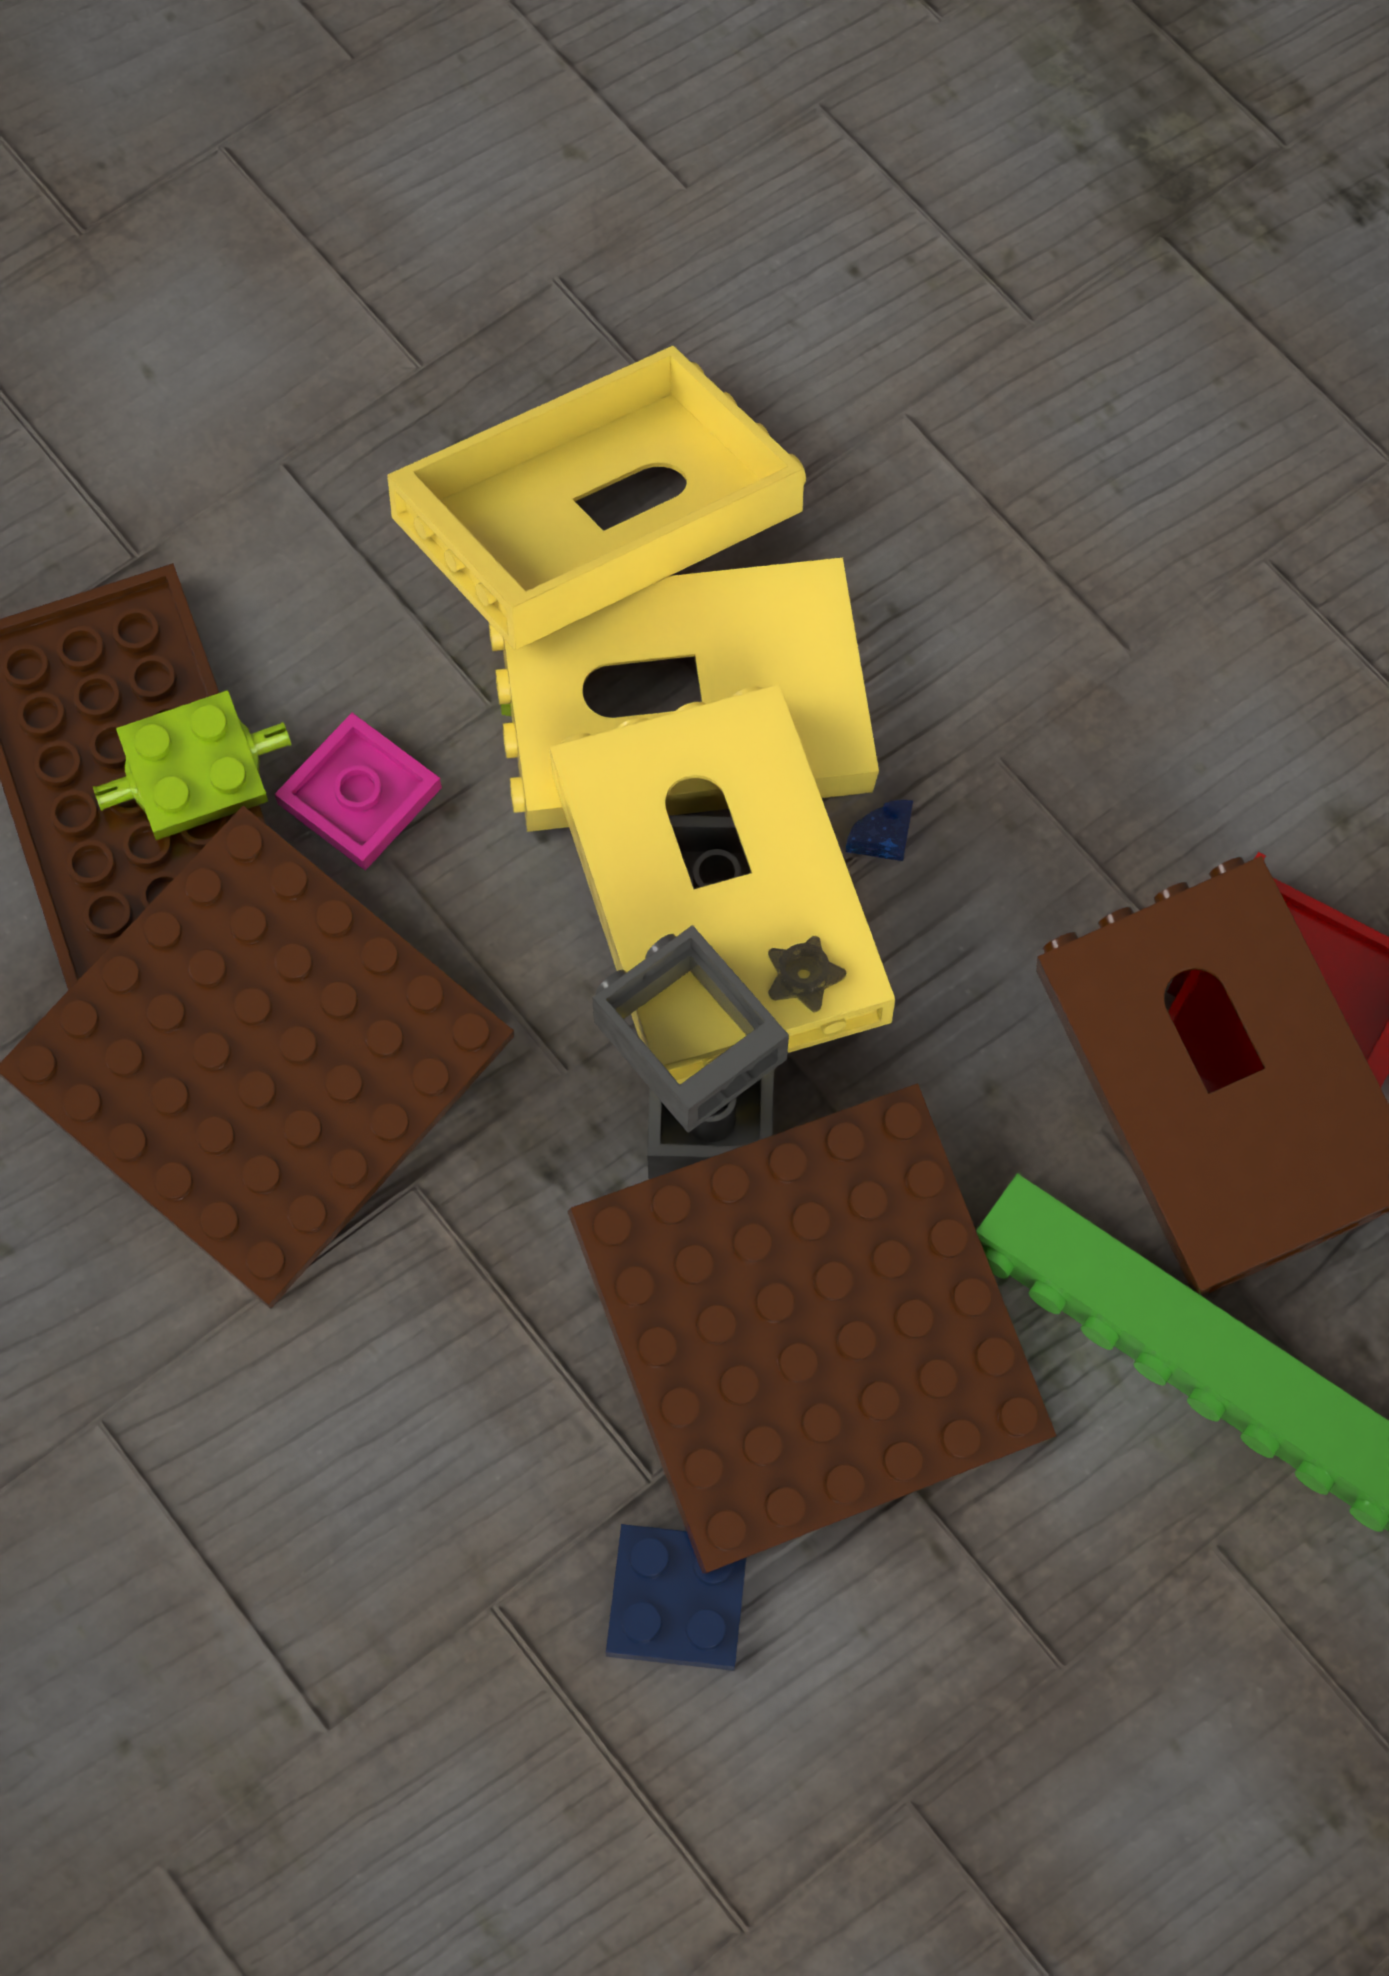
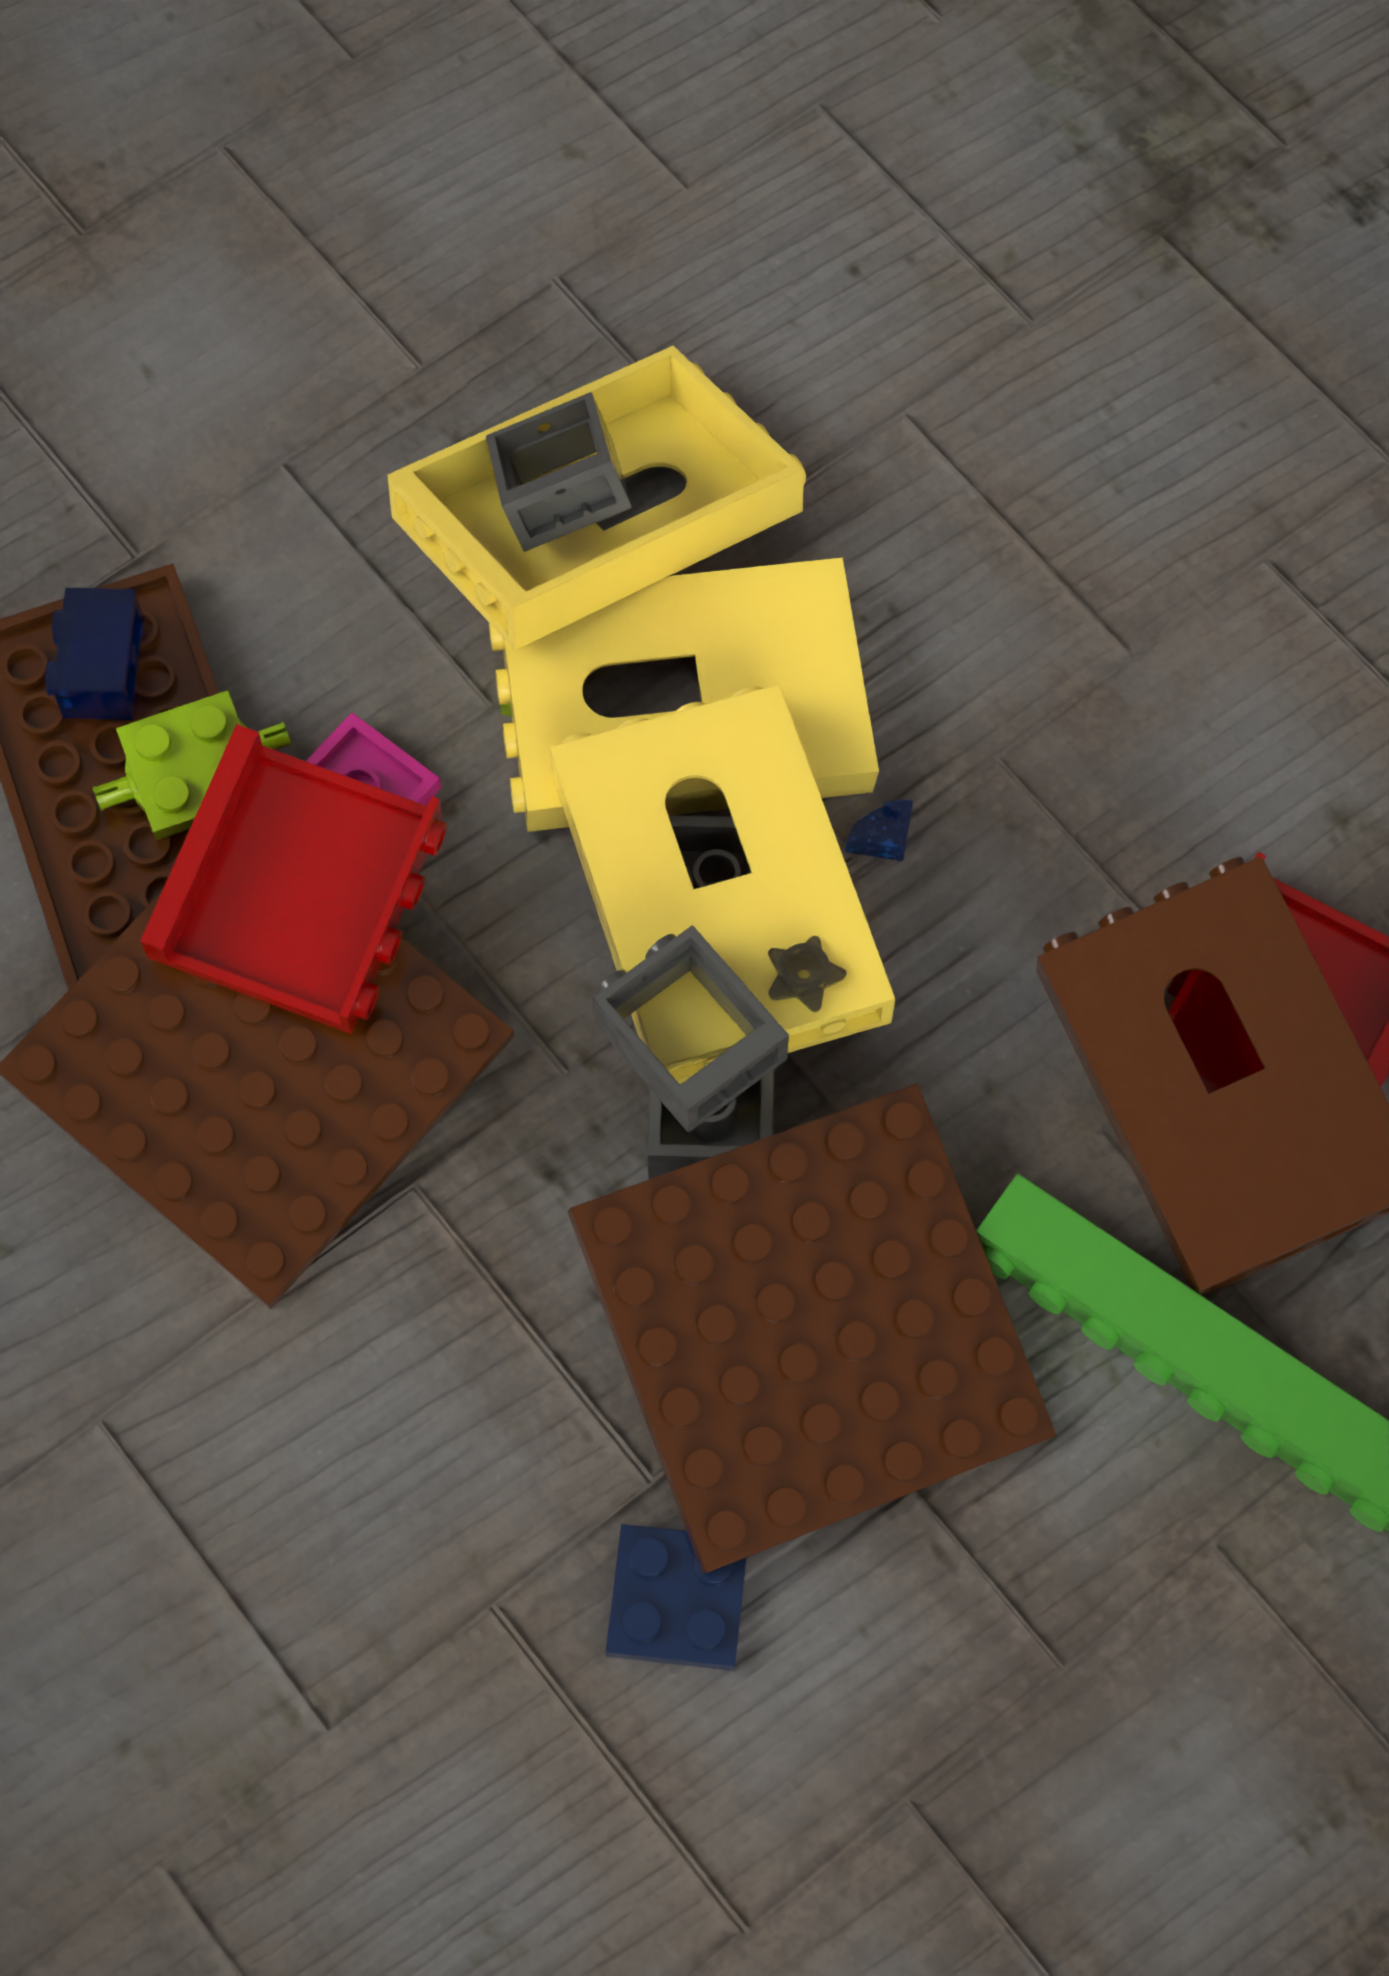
(96, 653): none -> clear blue brick
(293, 883): none -> red panel
(588, 488): none -> dark grey window

